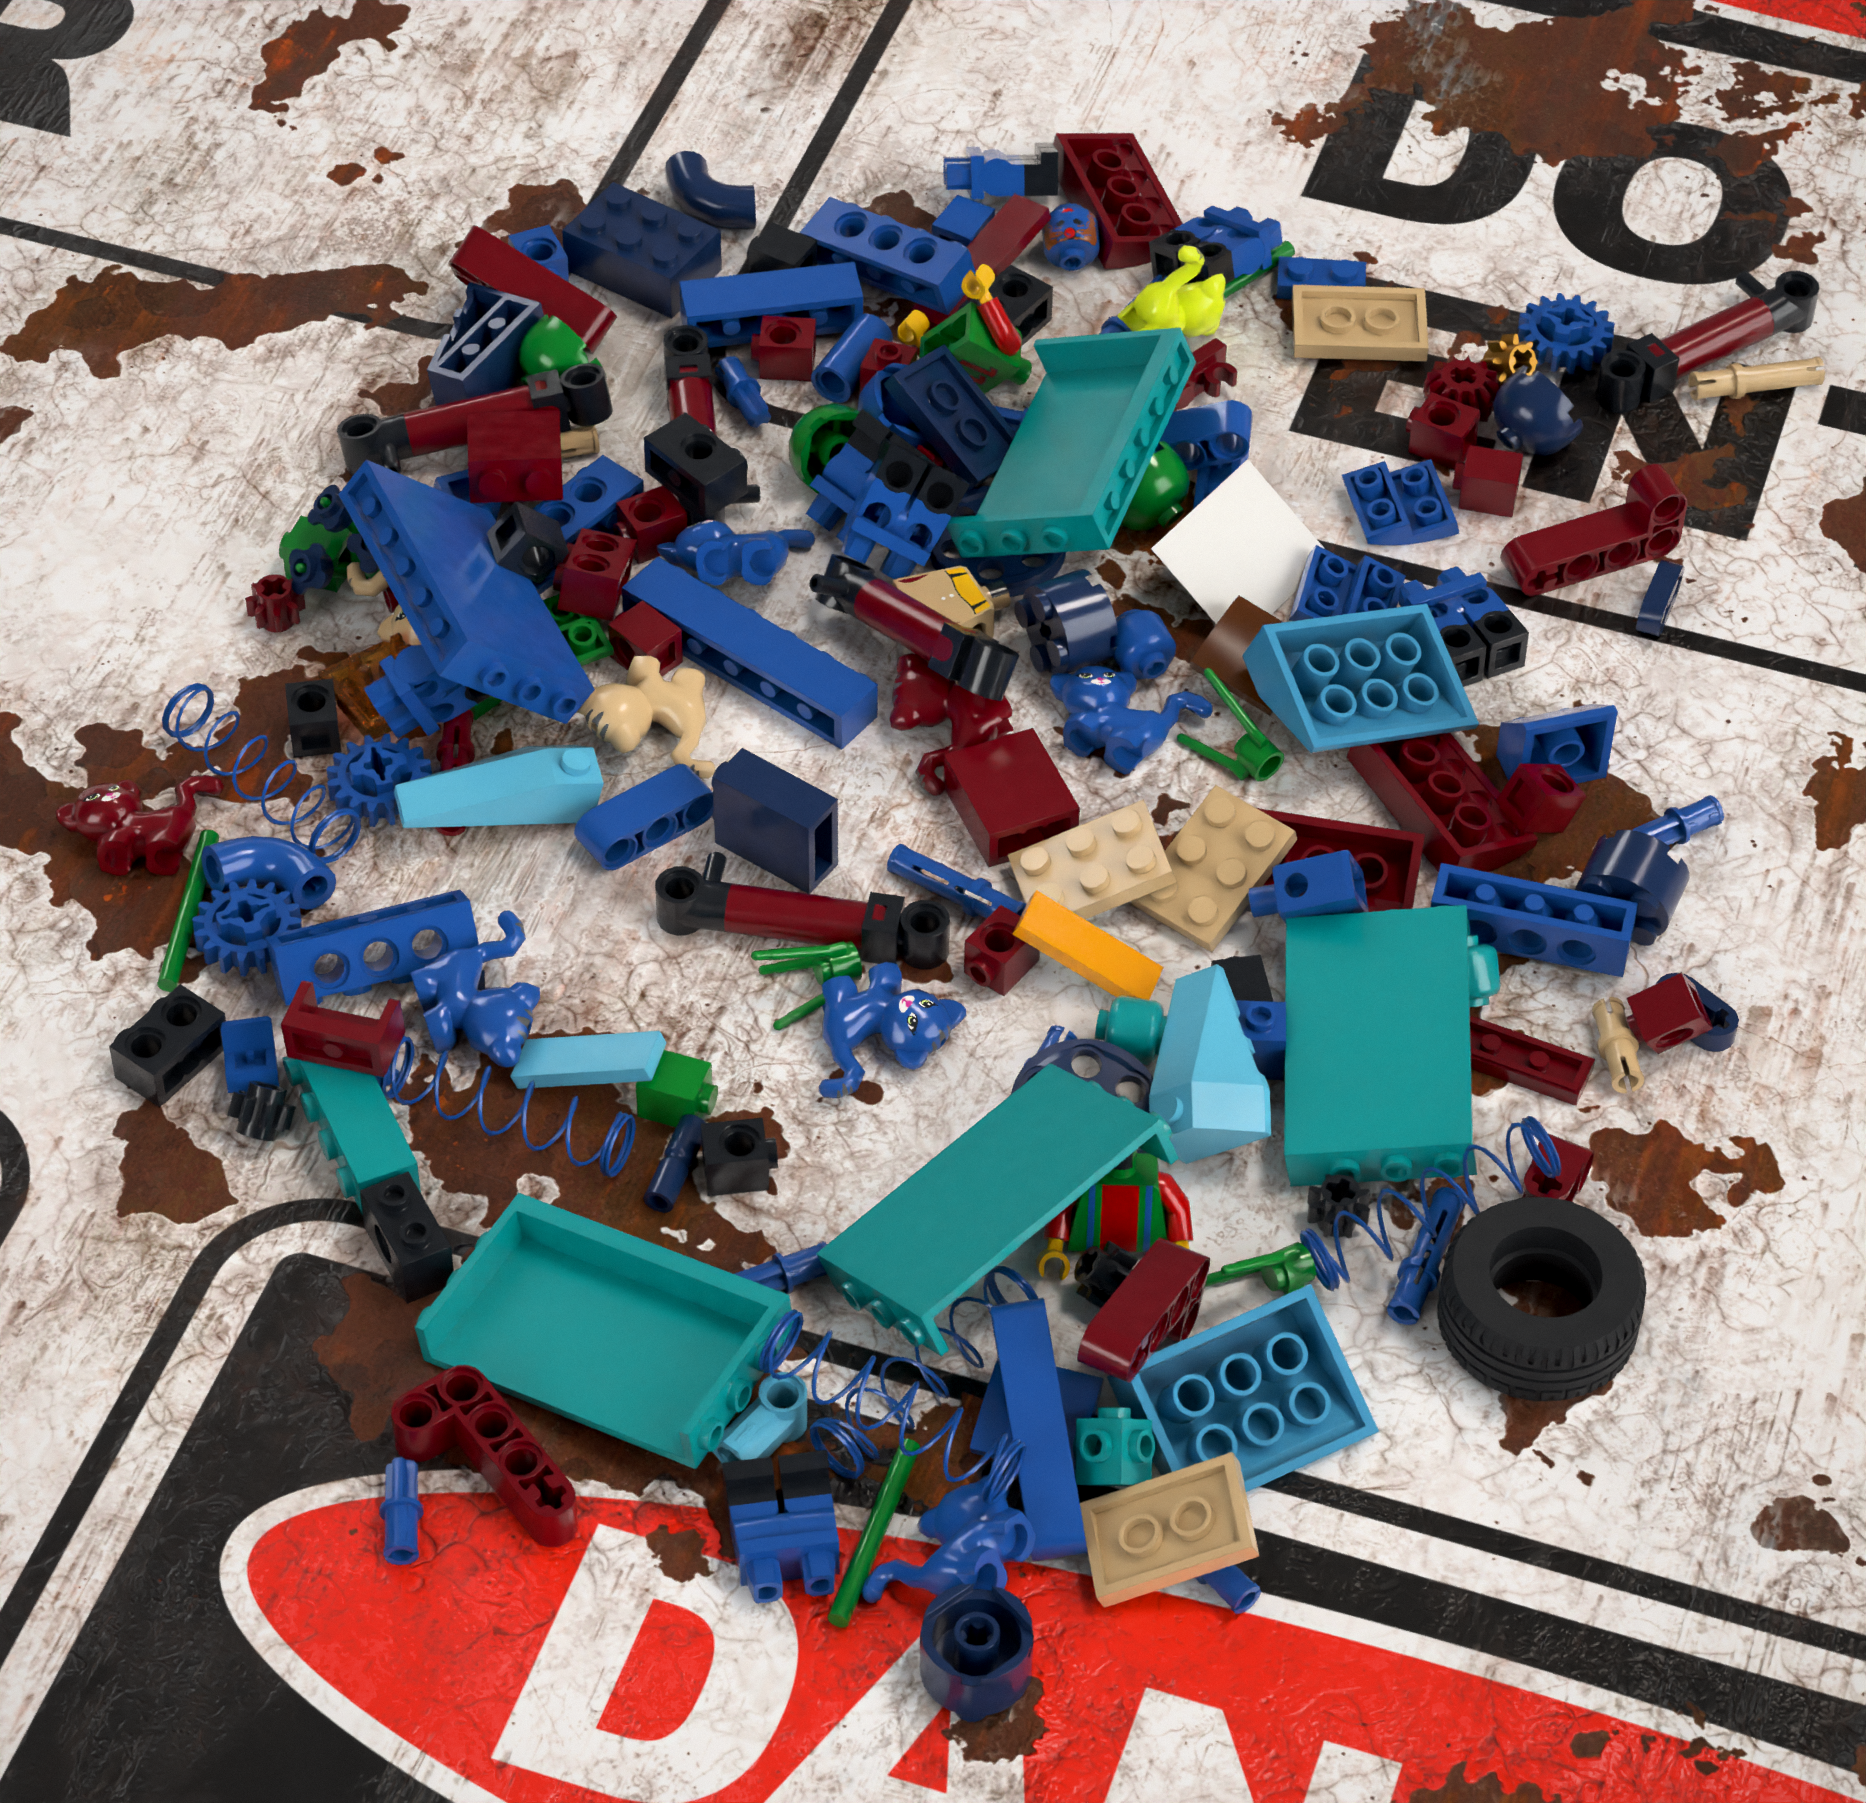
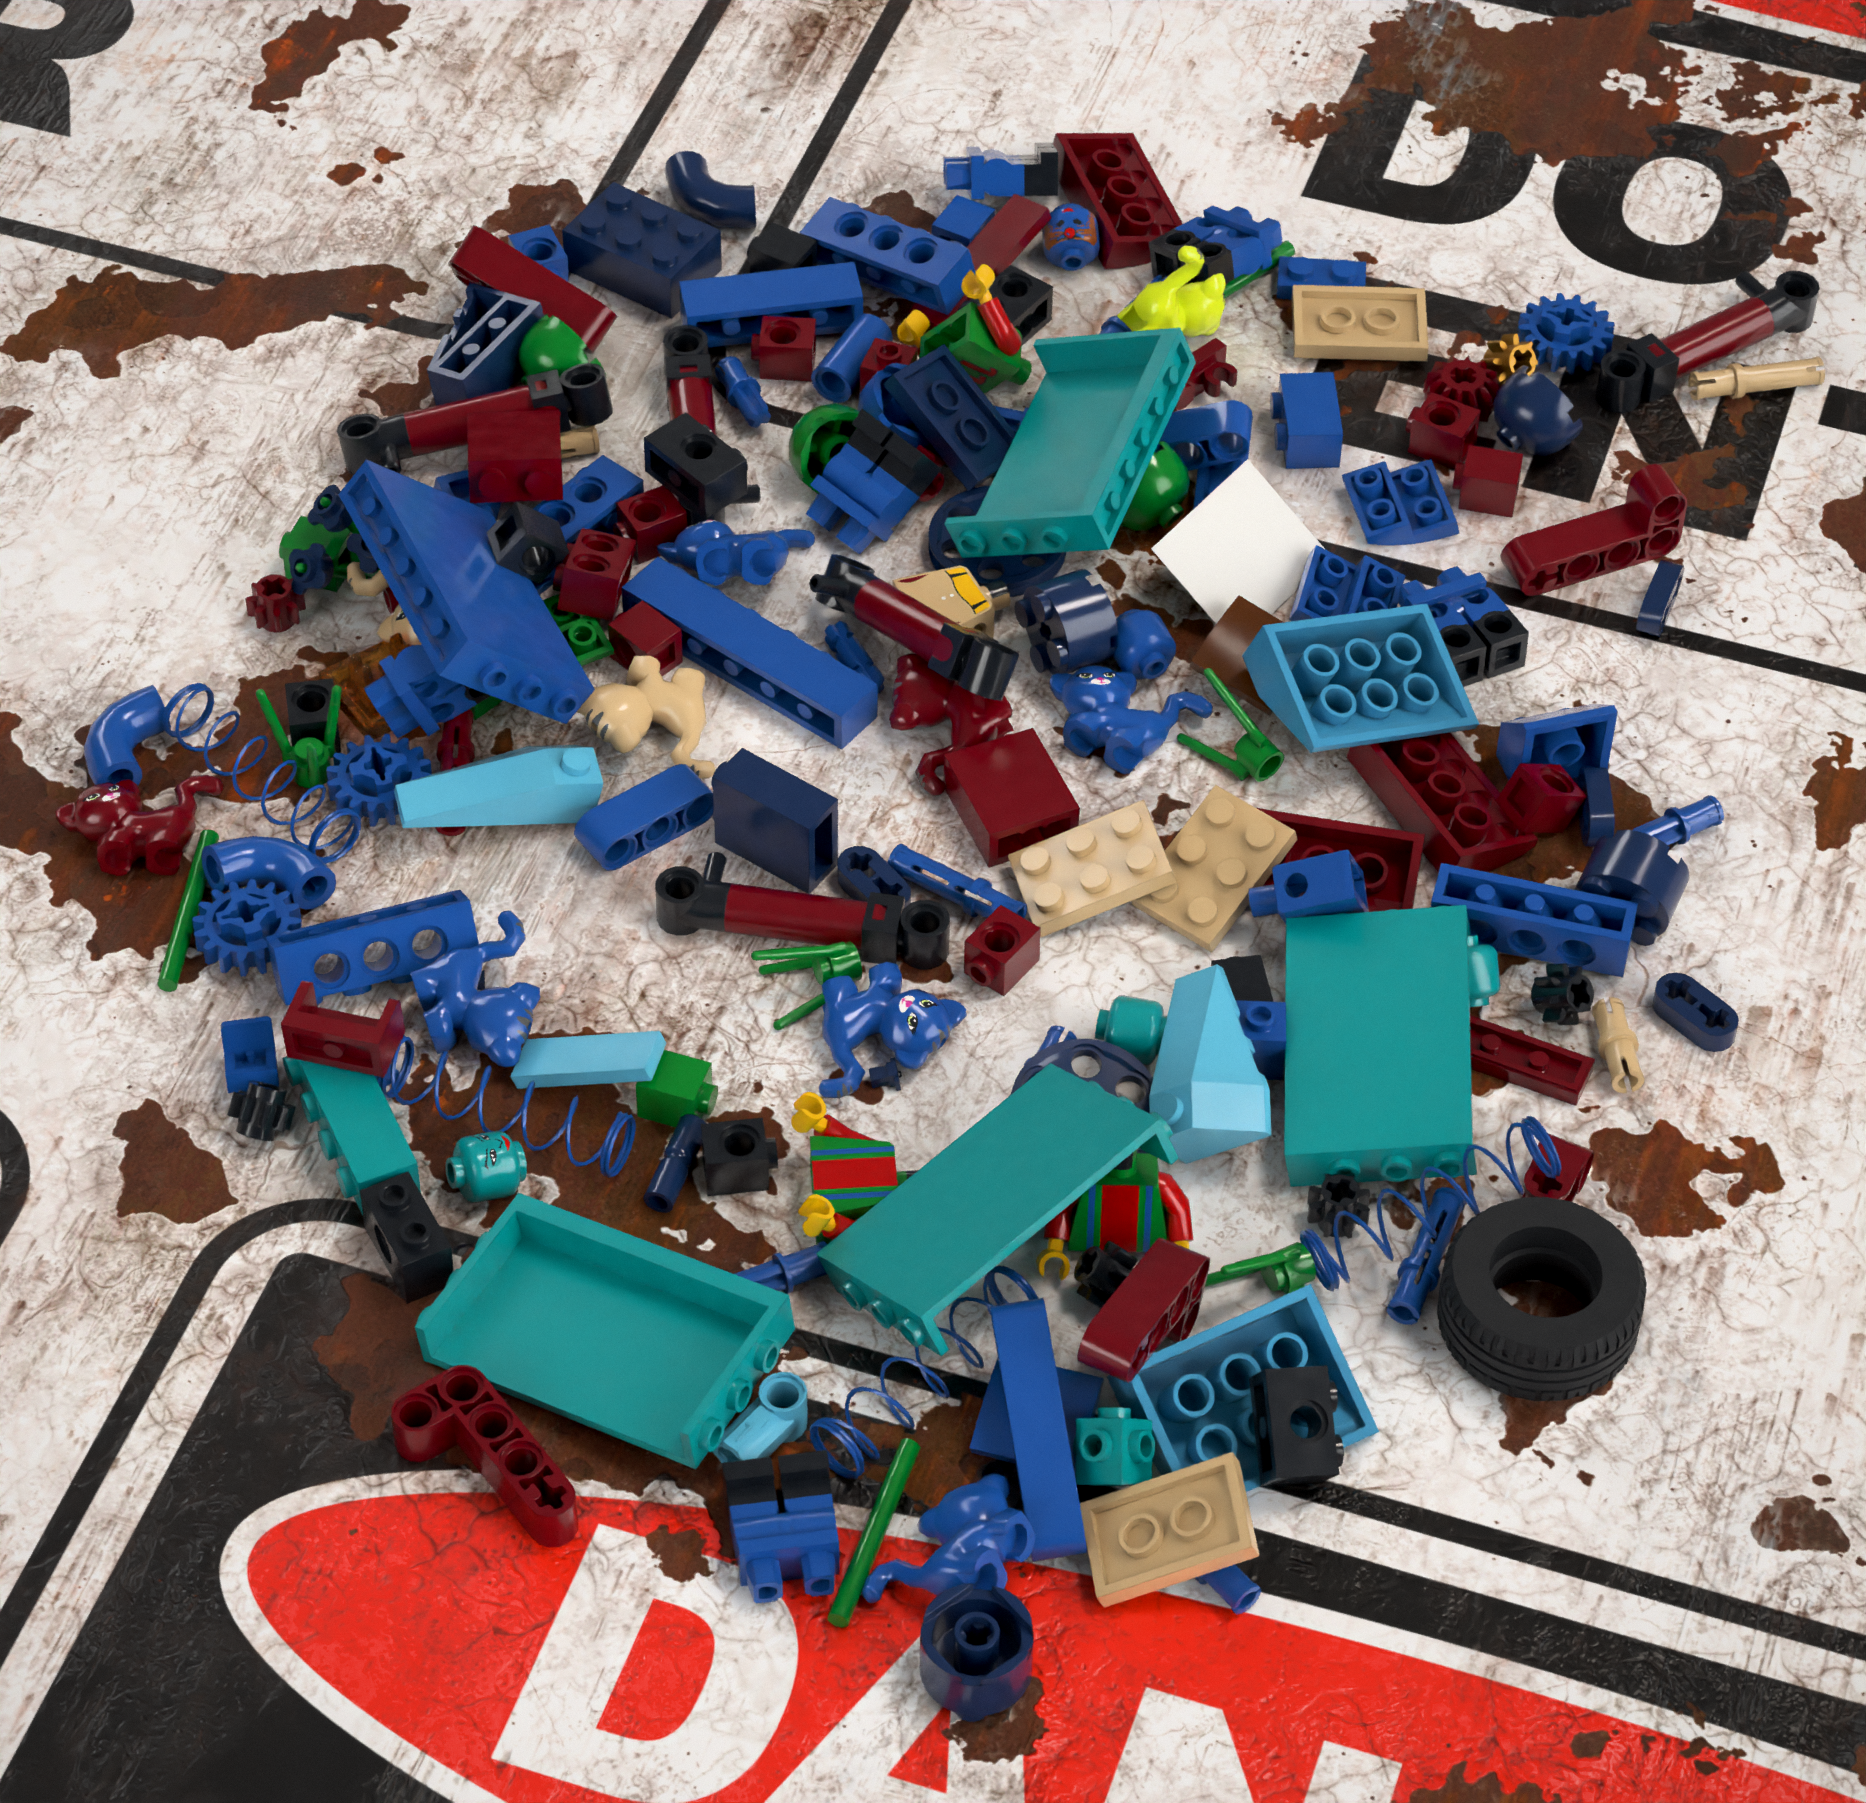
(118, 731): none -> blue cylinder
(168, 1045): black brick -> none
(309, 753): none -> green plant
(401, 1512): blue axle -> none
(486, 1166): none -> teal head
(846, 1171): none -> torso
(851, 652): none -> blue axle
(880, 878): none -> dark blue beam
(886, 1075): none -> dark blue piece
(903, 509): blue hips -> none
(991, 1492): blue piece -> none
(1086, 949): light orange tile -> none
(1282, 1453): none -> black brick
(1308, 420): none -> blue brick
(1562, 994): none -> black gear
(1597, 809): none -> dark blue beam
(1668, 1014): dark red brick -> none

